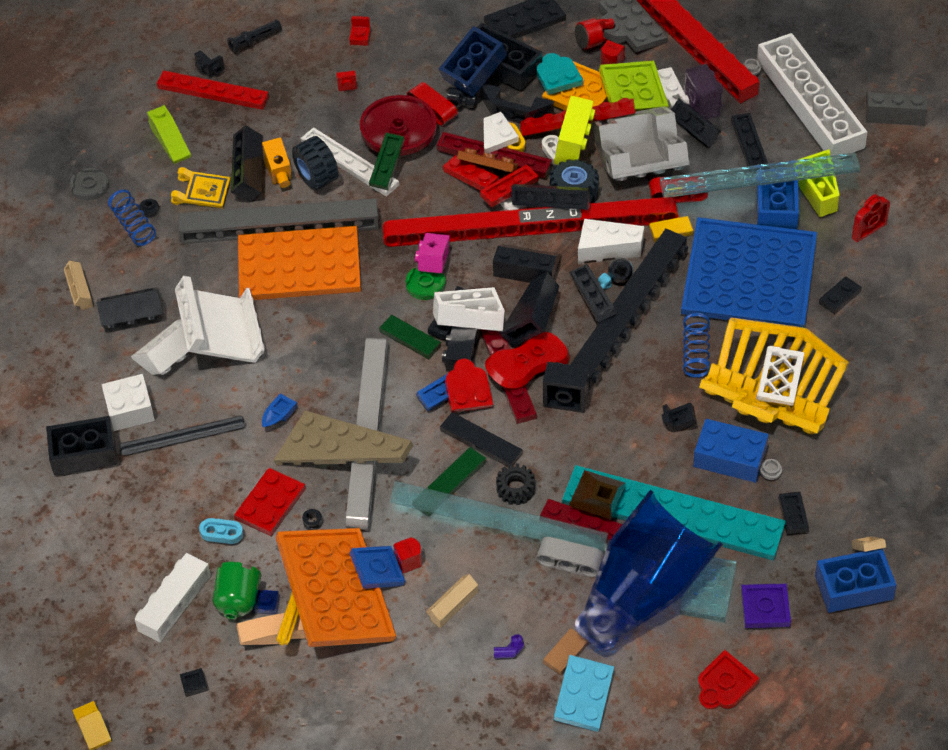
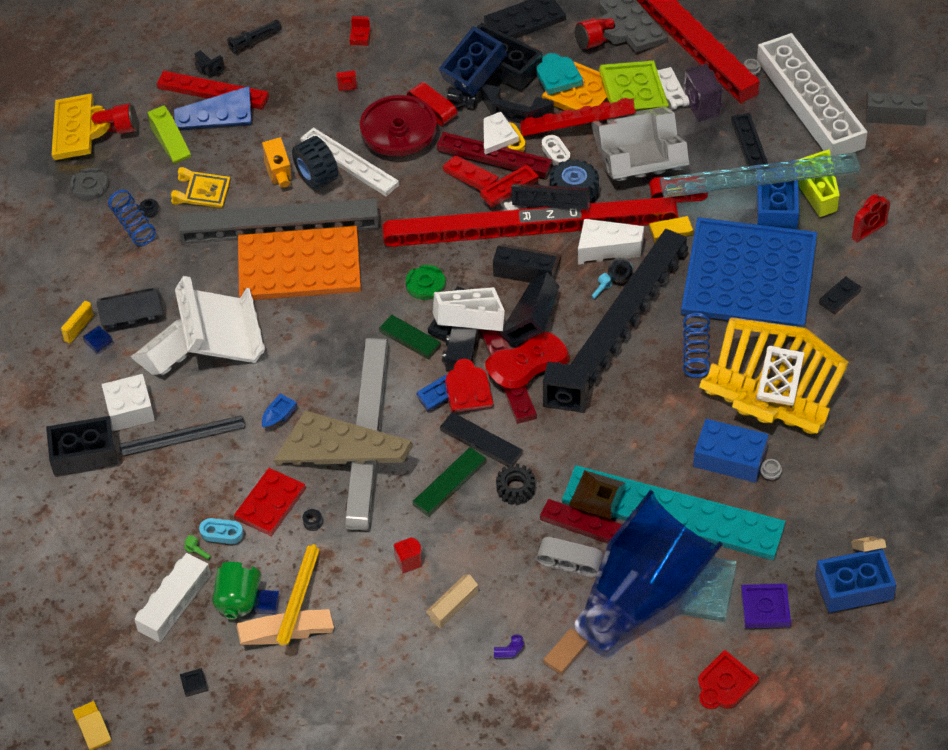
(77, 322): none -> yellow tile
(78, 285): tan piece -> none
(80, 122): none -> yellow plate
(97, 339): none -> clear blue plate
(191, 546): none -> bright green hand
(218, 111): none -> wing
(247, 164): black brick -> none
(329, 589): orange plate -> none
(377, 567): blue tile -> none
(386, 161): dark green tile -> none
(432, 253): dark pink brick -> none
(488, 160): dark orange plate -> none
(494, 516): clear light blue plate -> none
(574, 129): neon yellow wedge -> none
(583, 693): medium azure plate -> none
(593, 293): black tile -> none
(612, 53): red piece -> none
(679, 417): black bracket -> none
(695, 122): black plate -> none
(793, 512): black plate -> none

